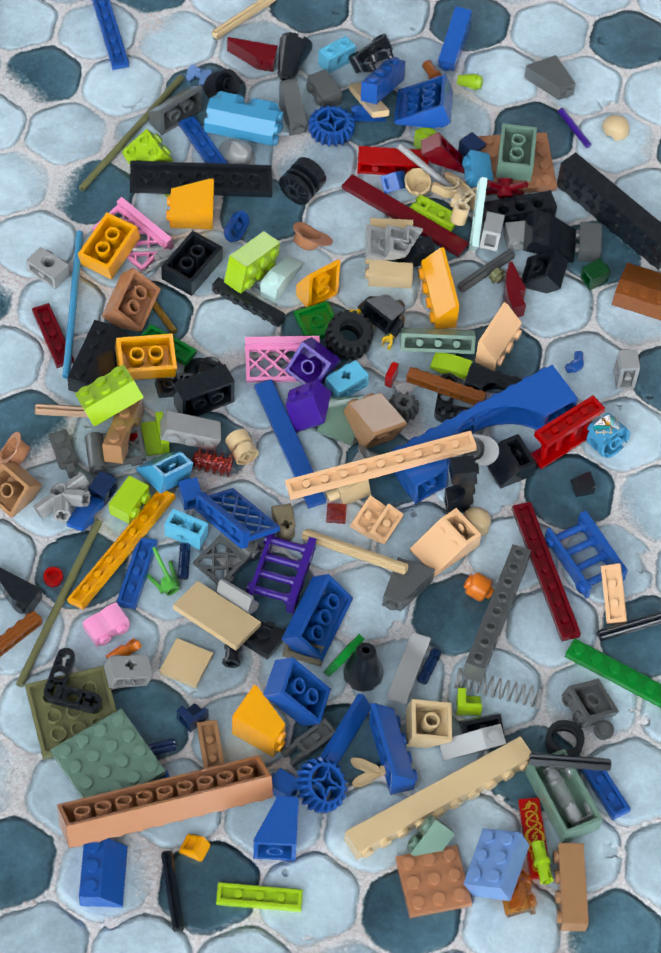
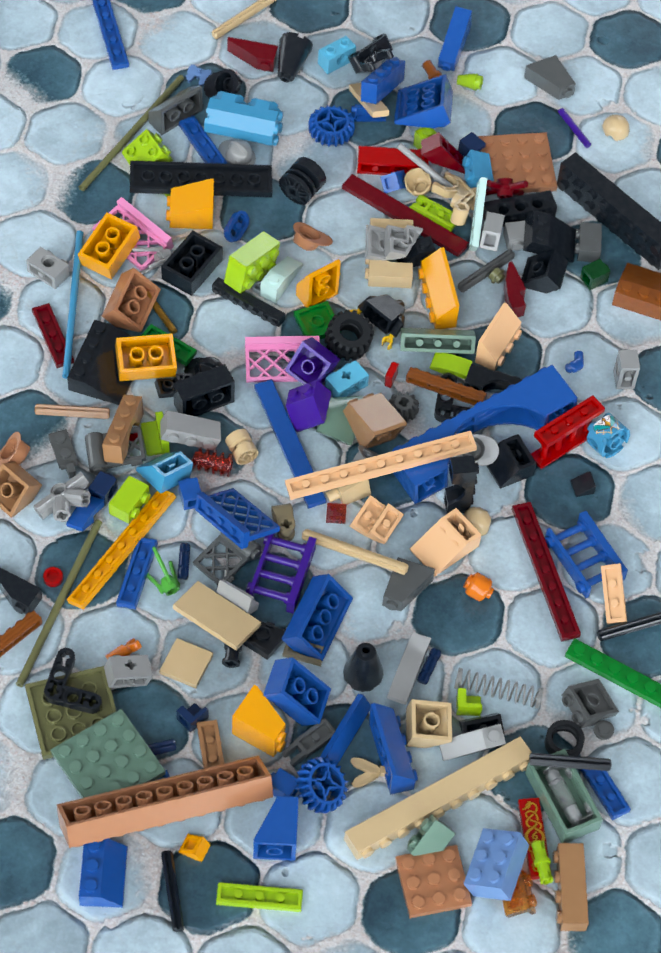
(106, 624): bright pink brick -> none
(108, 395): lime brick -> none
(186, 529): medium azure brick -> none
(292, 107): dark grey slope -> none
(323, 89): dark grey brick -> none
(343, 655): green tile -> none
(496, 614): dark grey brick -> none
(516, 152): sand green brick -> none

